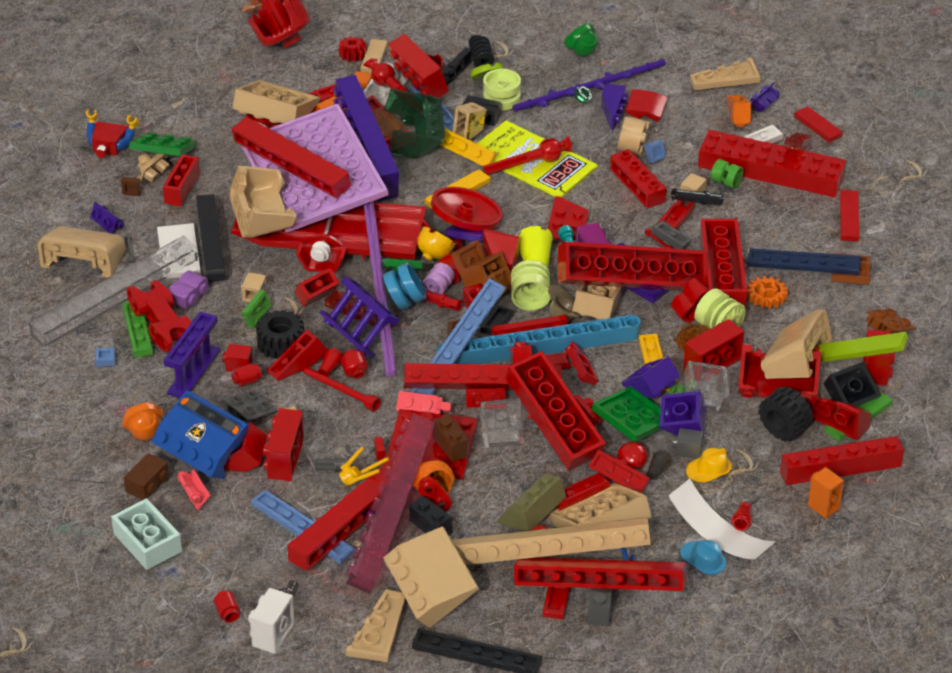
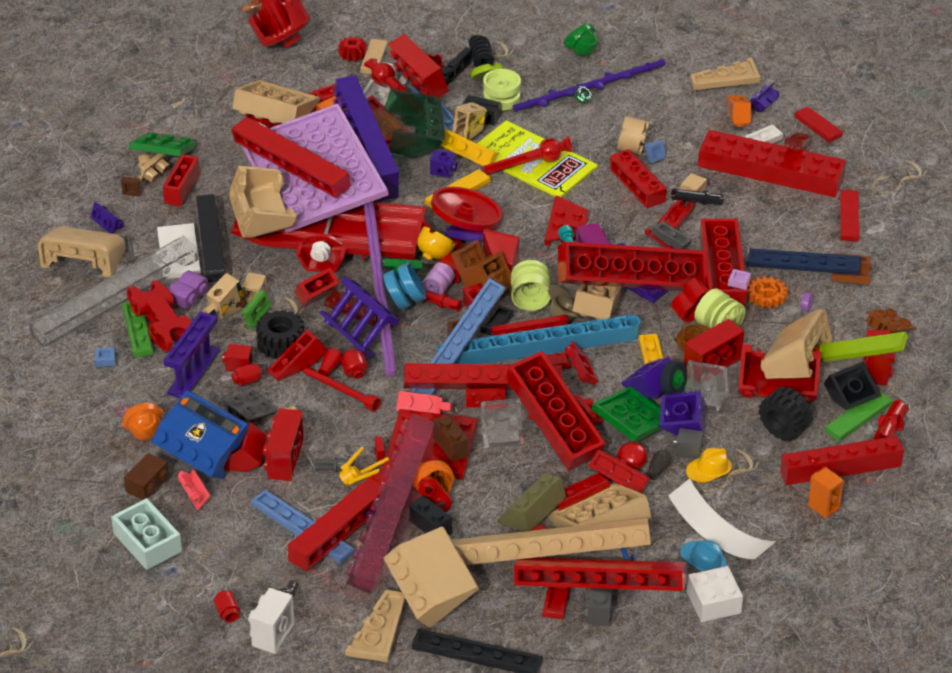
(109, 137): torso -> none
(225, 297): none -> tan torso
(363, 78): orange tile -> none
(443, 163): none -> dark purple brick
(519, 351): red brick -> none
(535, 244): neon yellow cone -> none
(613, 103): dark purple slope -> none
(645, 103): red slope -> none
(673, 377): none -> black wheel
(714, 594): none -> white brick
(726, 173): bright green wheel -> none
(739, 279): none -> lavender tile
(742, 517): red cone -> none
(807, 301): none -> medium lavender tile
(840, 416): red wedge -> none
(892, 421): none -> red piece

